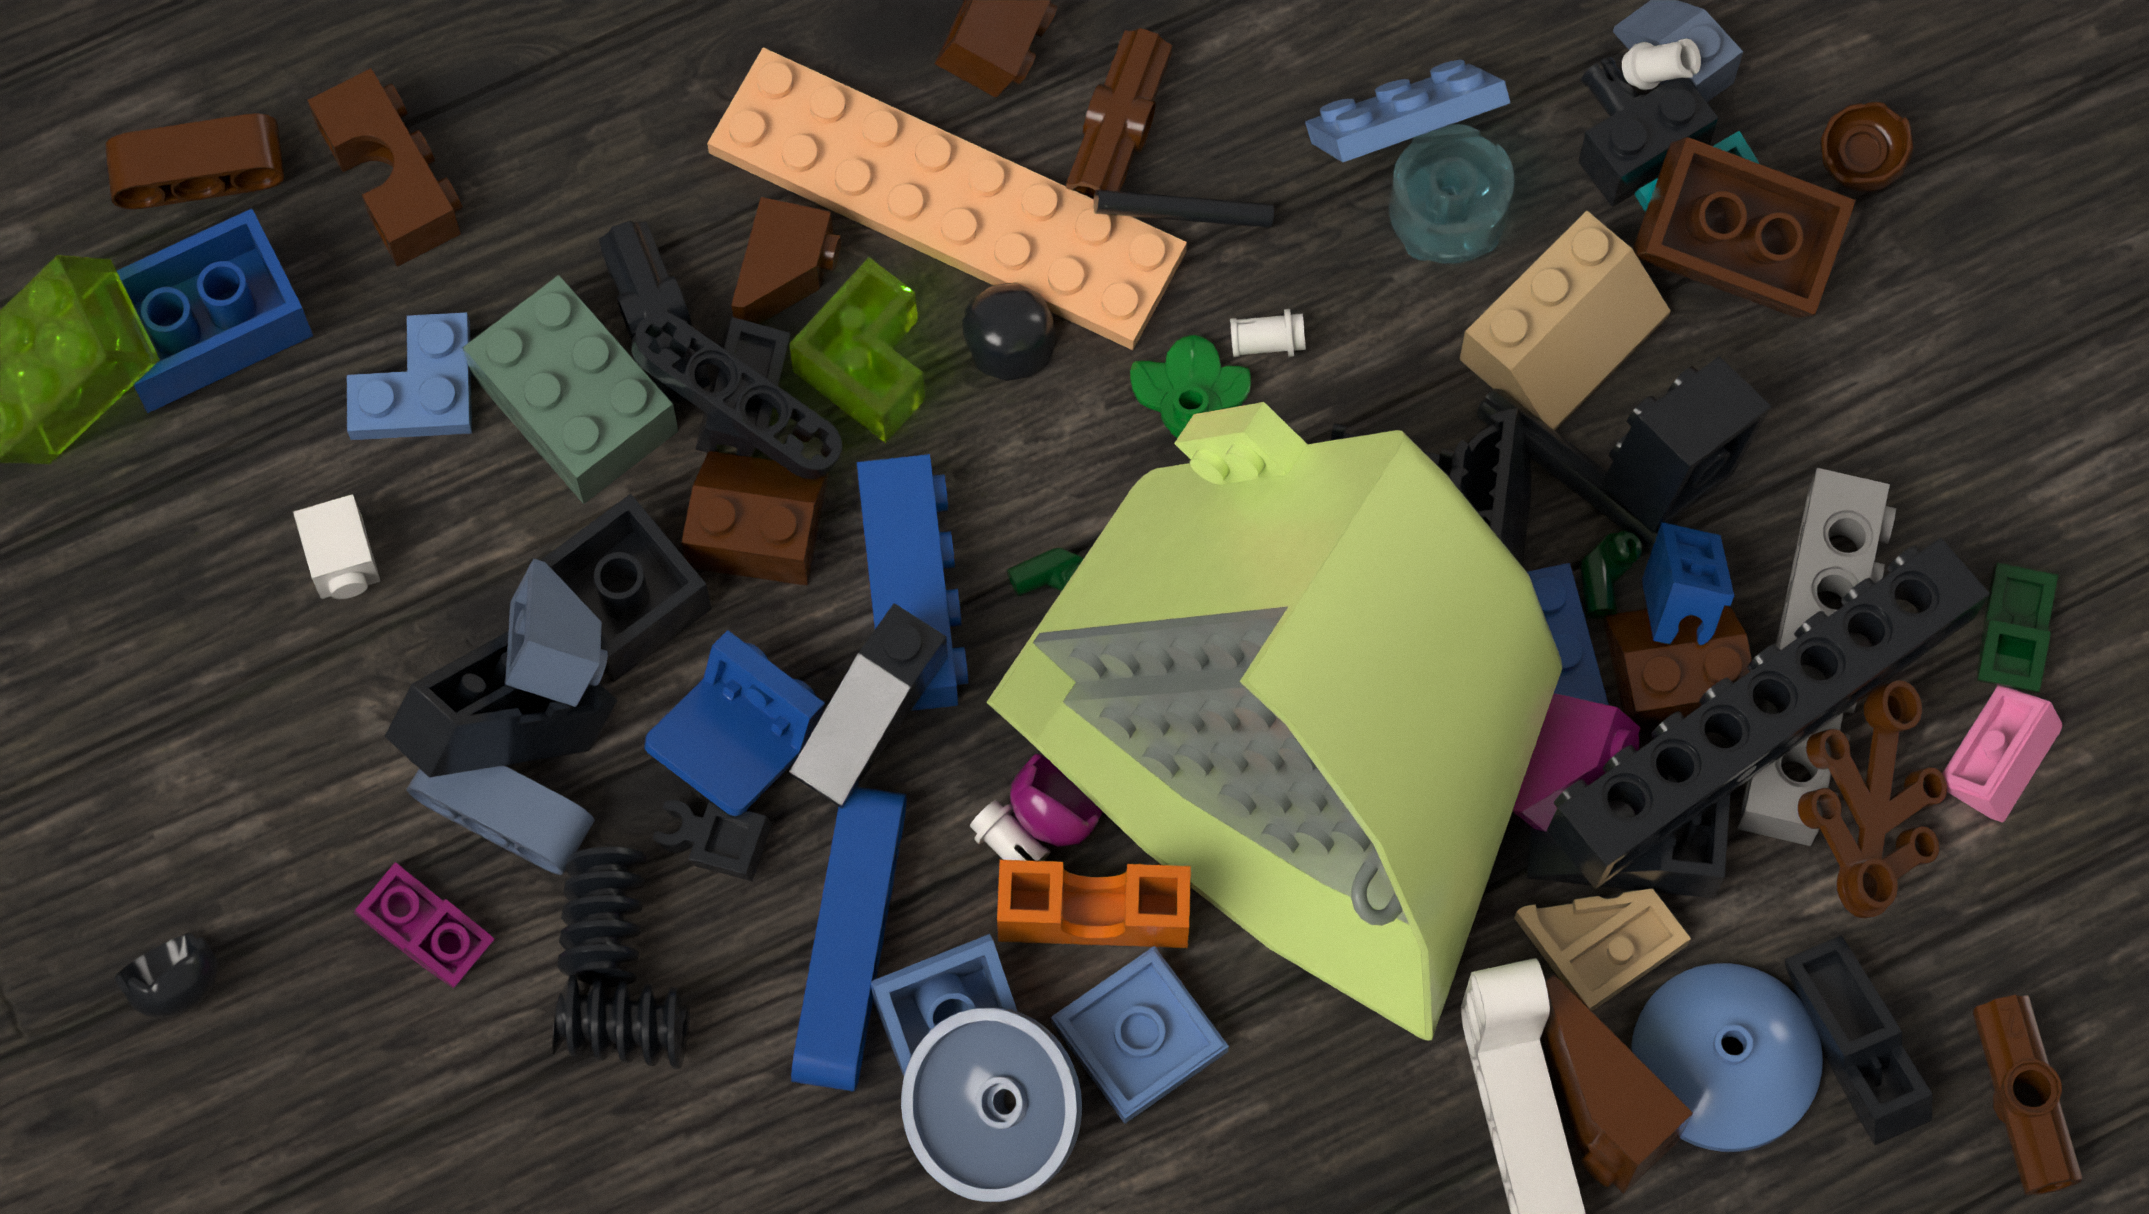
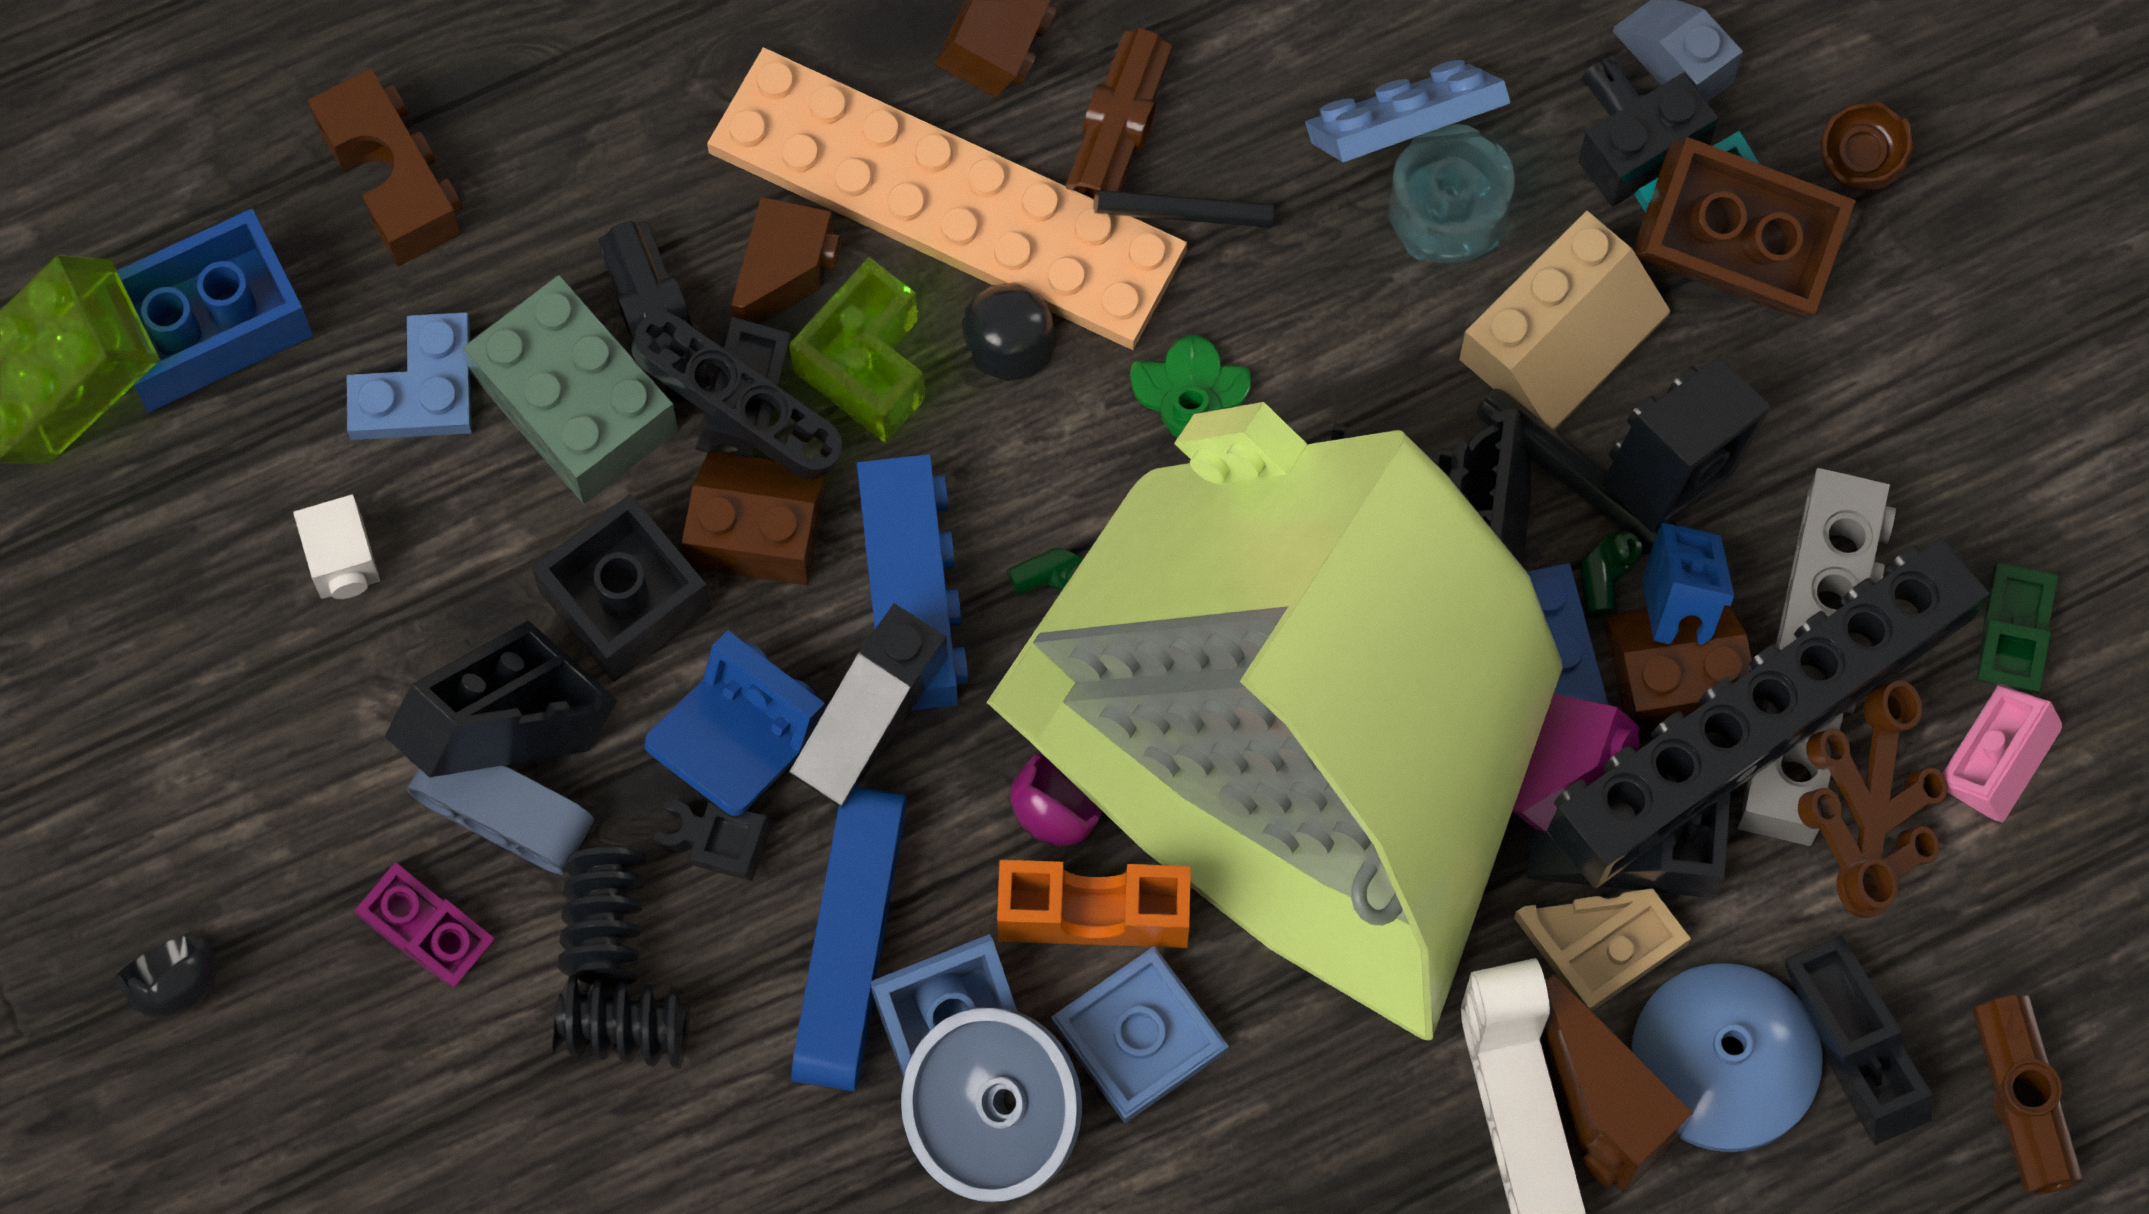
(194, 161): reddish brown beam -> none
(552, 639): sand blue slope -> none
(1005, 834): white pin -> none
(1268, 334): white pin -> none
(1650, 64): white pin -> none

